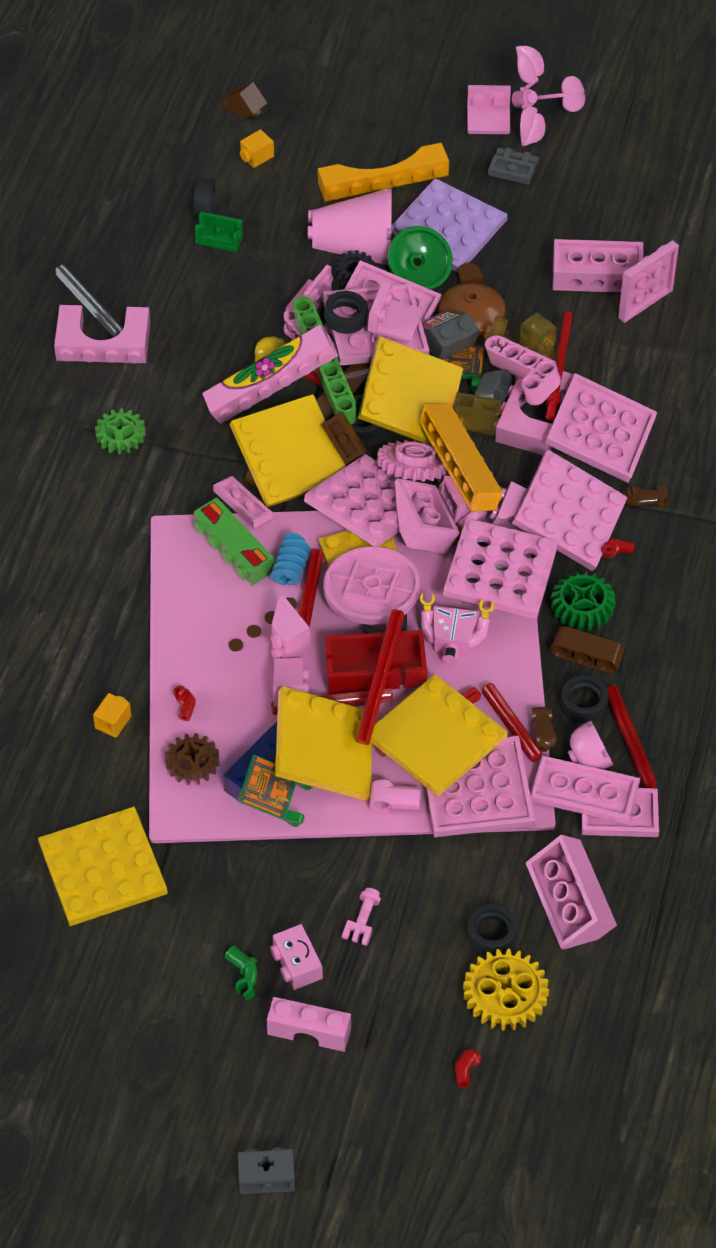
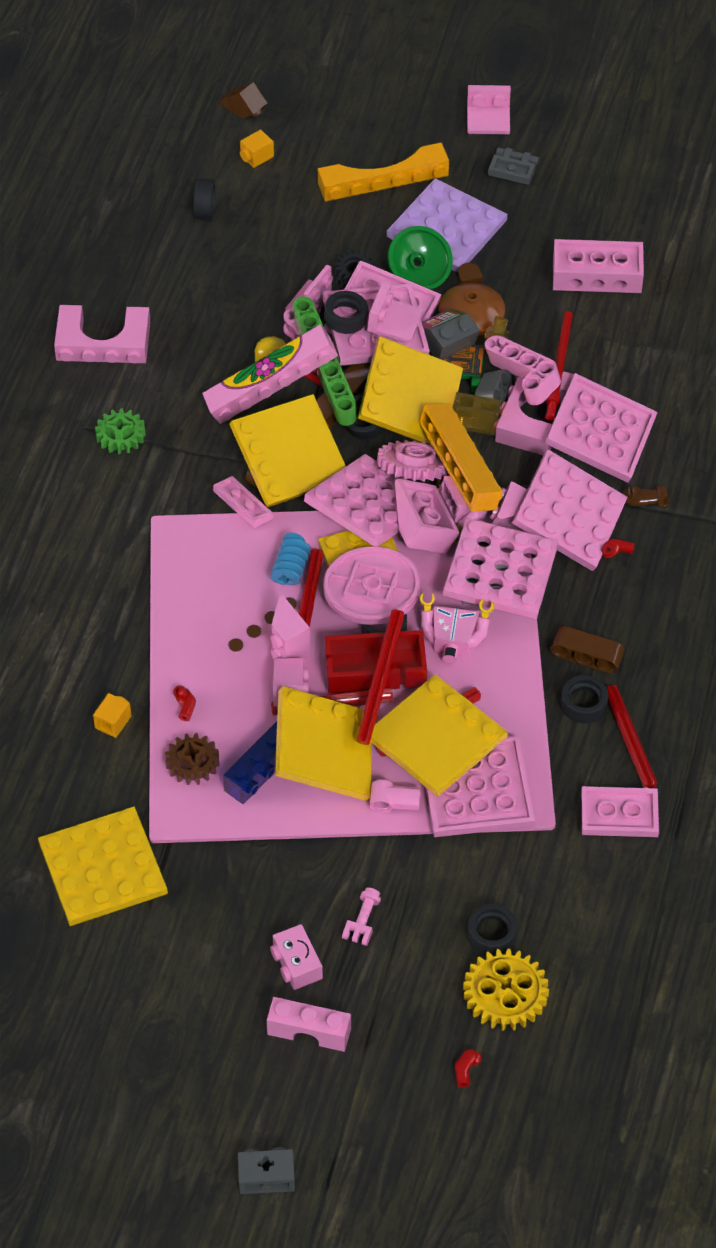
(88, 300): dark grey axle -> none
(219, 231): green hinge -> none
(233, 541): bright green brick -> none
(247, 968): green piece -> none
(268, 792): flag -> none
(344, 438): reddish brown panel -> none
(354, 225): bright pink cone -> none
(511, 721): red axle -> none
(532, 123): bright pink plant -> none
(539, 336): clear yellow brick -> none
(544, 731): reddish brown piece -> none
(570, 892): bright pink slope -> none
(584, 609): green gear -> none
(585, 789): bright pink tile -> none
(588, 748): bright pink cylinder -> none
(648, 281): bright pink plate -> none

